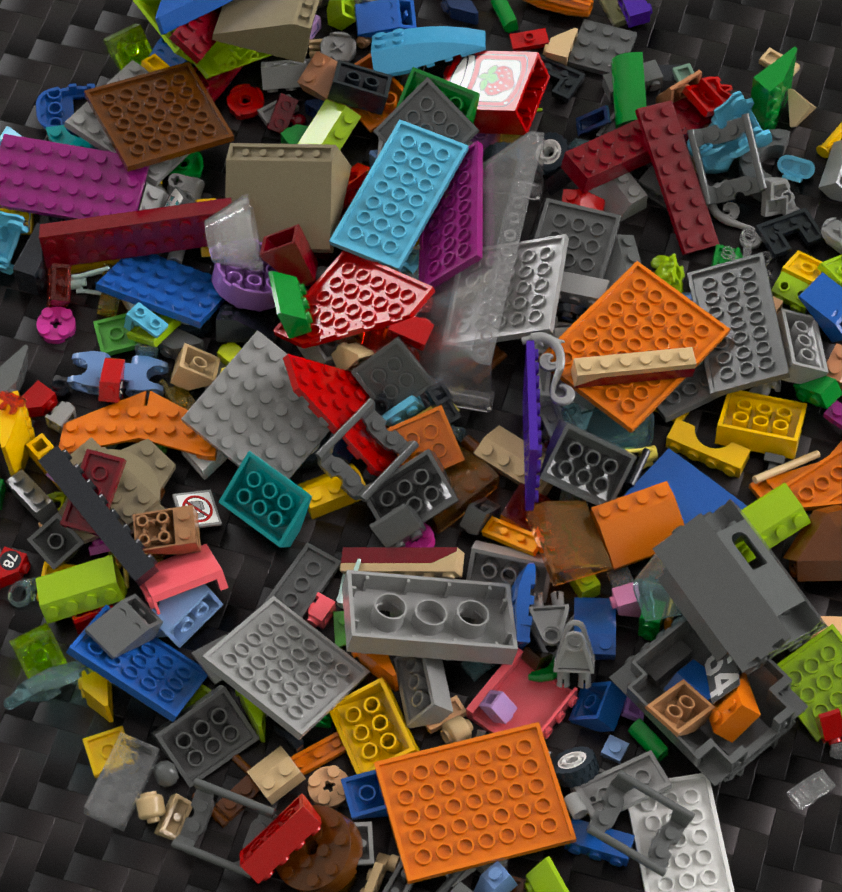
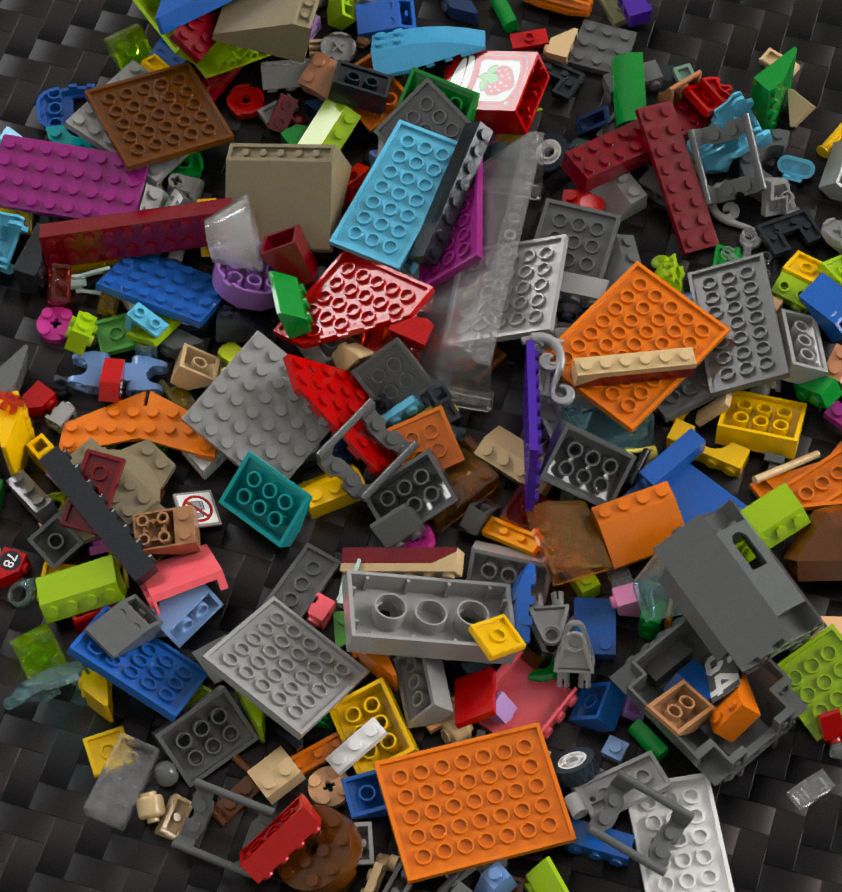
(81, 332): none -> lime brick
(356, 746): none -> white plate
(451, 194): none -> black brick
(475, 697): none -> red tile
(497, 637): none -> yellow tile
(672, 459): none -> blue brick
(713, 409): none -> tan tile

